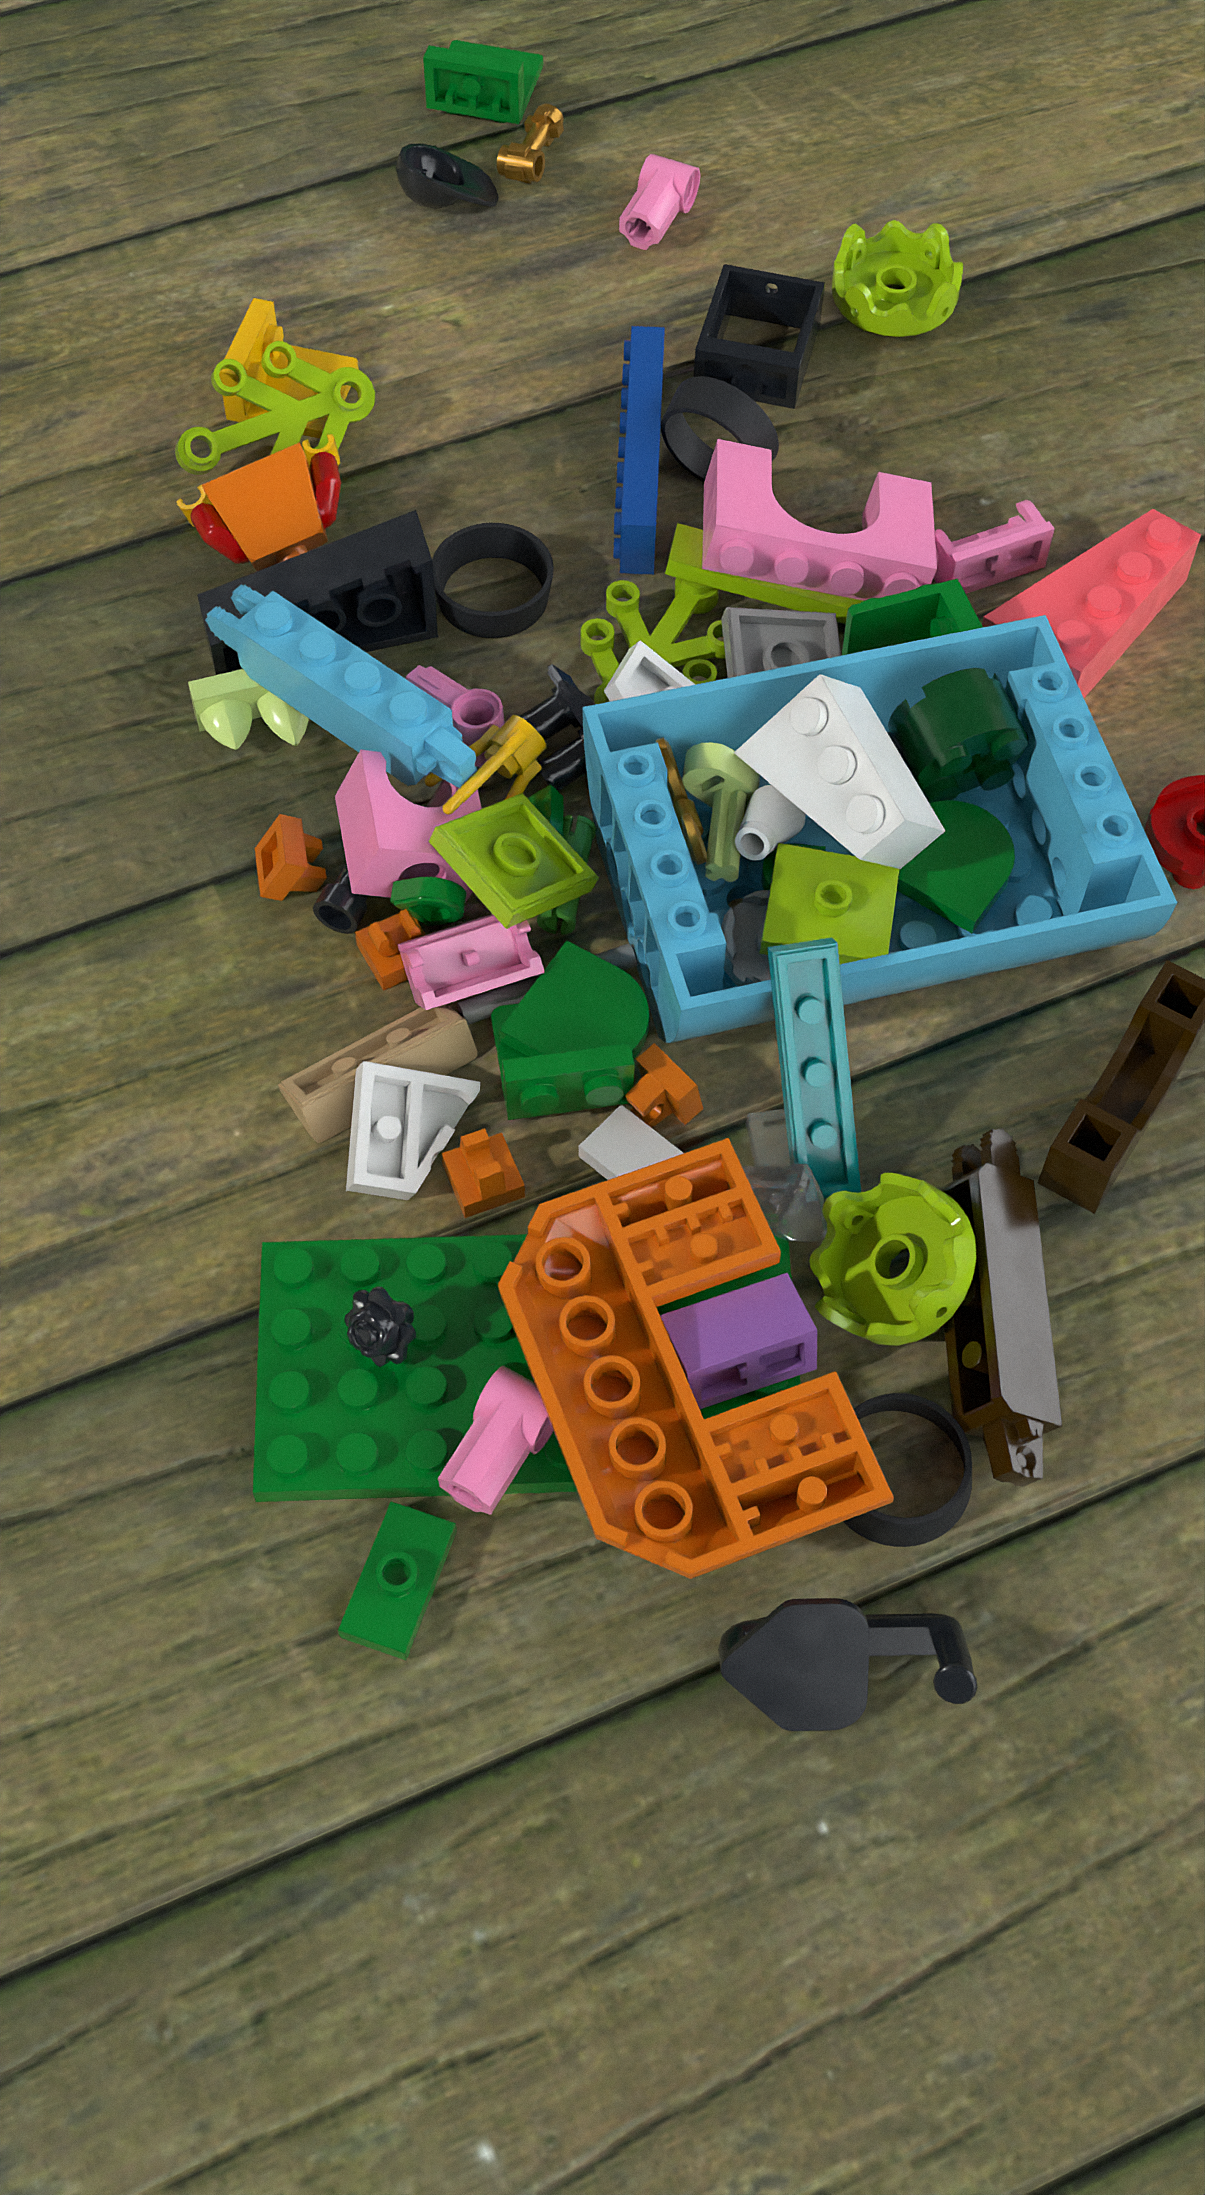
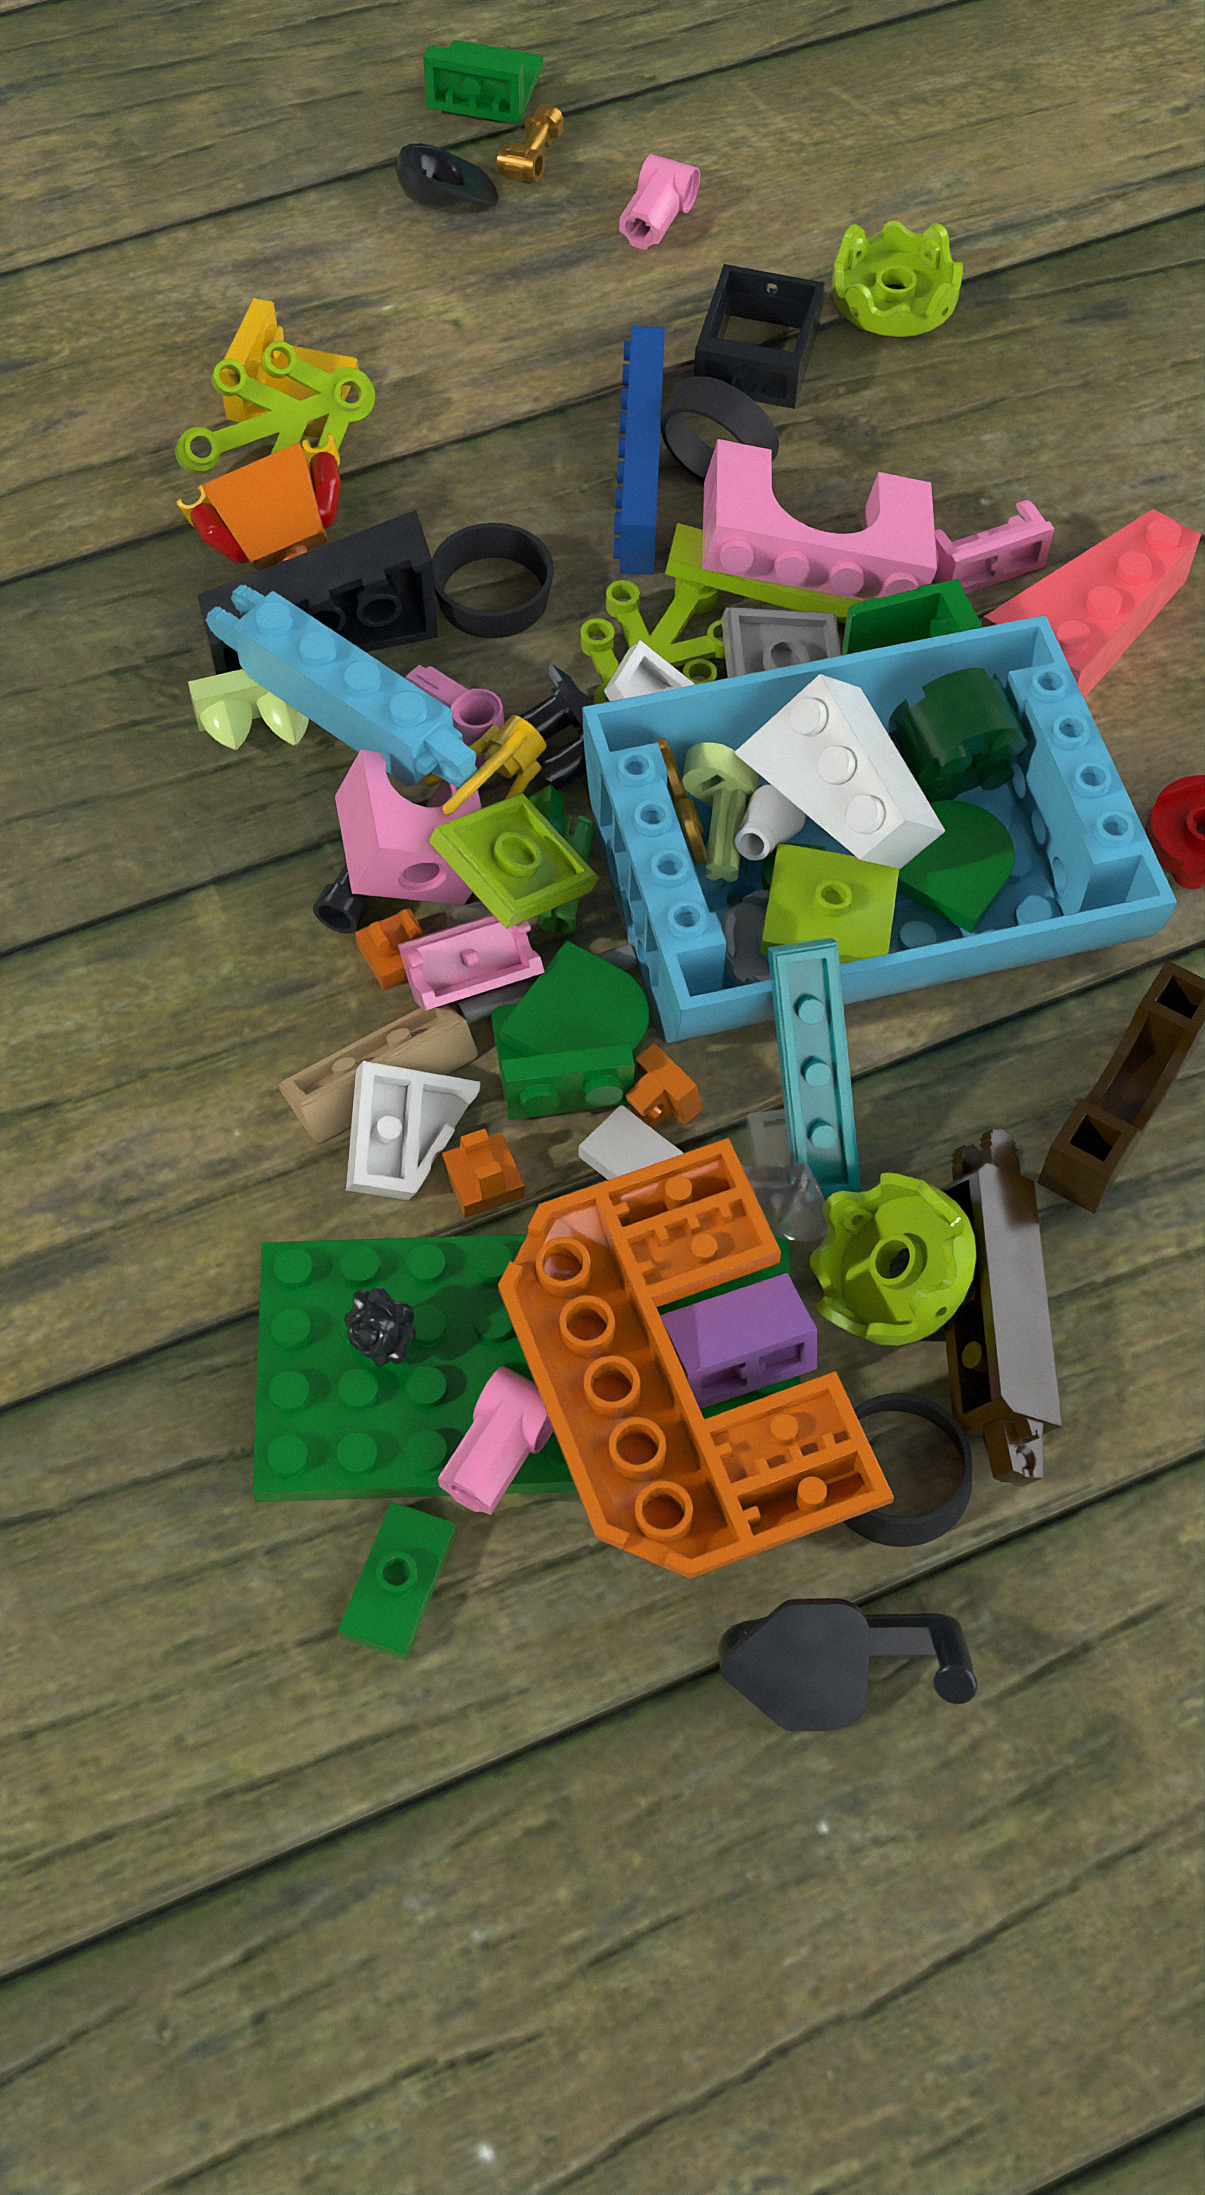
(284, 858): orange tile -> none
(430, 899): green tile -> none

